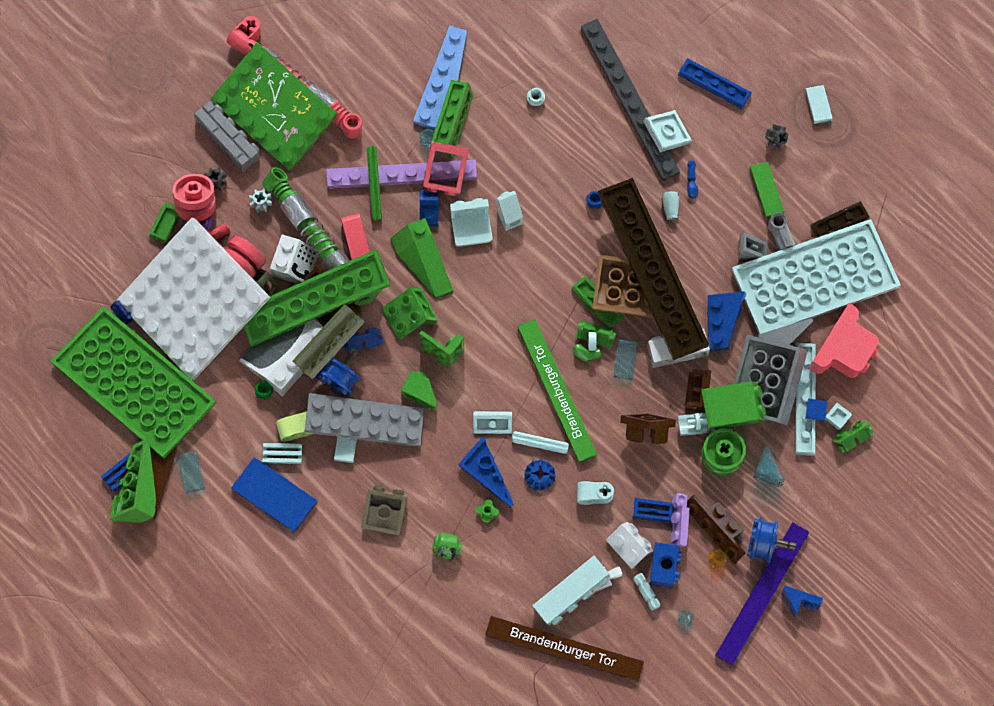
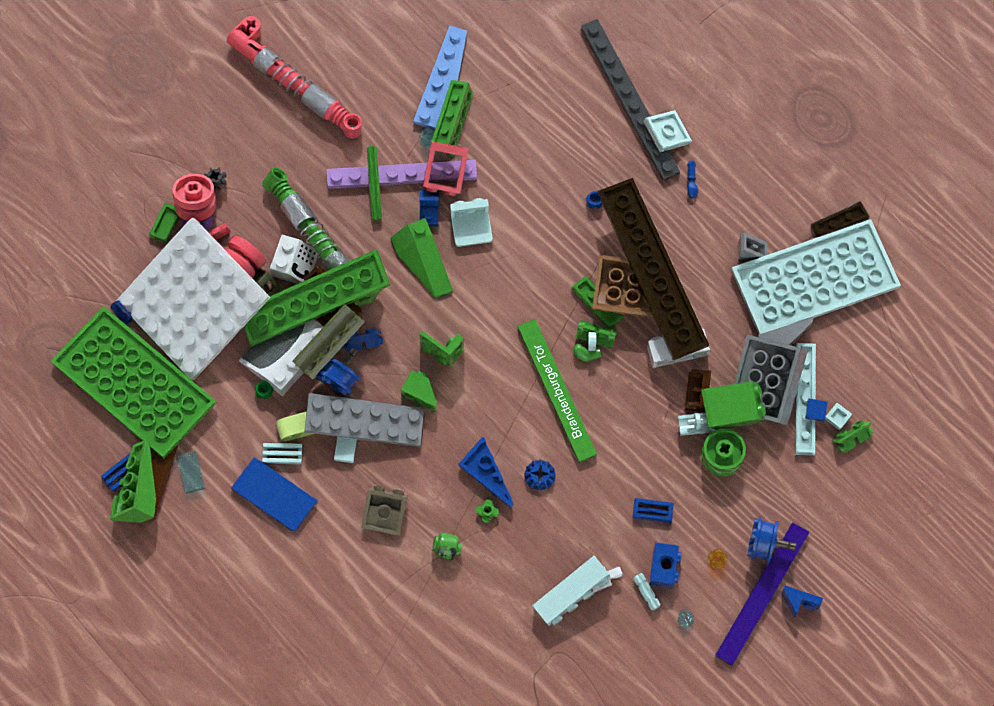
(226, 136): light grey brick -> none
(259, 204): light aqua gear -> none
(274, 106): bright green plate -> none
(355, 235): coral beam -> none
(409, 312): bright green bracket -> none
(492, 422): light aqua slope -> none
(509, 210): light aqua slope -> none
(535, 92): light aqua plate -> none
(540, 442): light aqua axle -> none
(564, 648): reddish brown tile -> none
(592, 493): light aqua piece -> none
(625, 359): clear light blue tile -> none
(629, 544): white bracket -> none
(638, 422): reddish brown panel -> none
(671, 204): light aqua cone -> none
(680, 520): lavender hinge -> none
(714, 83): blue tile -> none
(719, 526): reddish brown bracket -> none
(722, 318): blue wing -> none
(766, 189): bright green tile -> none
(768, 469): clear light blue slope -> none
(776, 136): dark grey gear -> none
(781, 233): light grey piece -> none
(818, 104): light aqua tile -> none
(846, 346): coral brick -> none

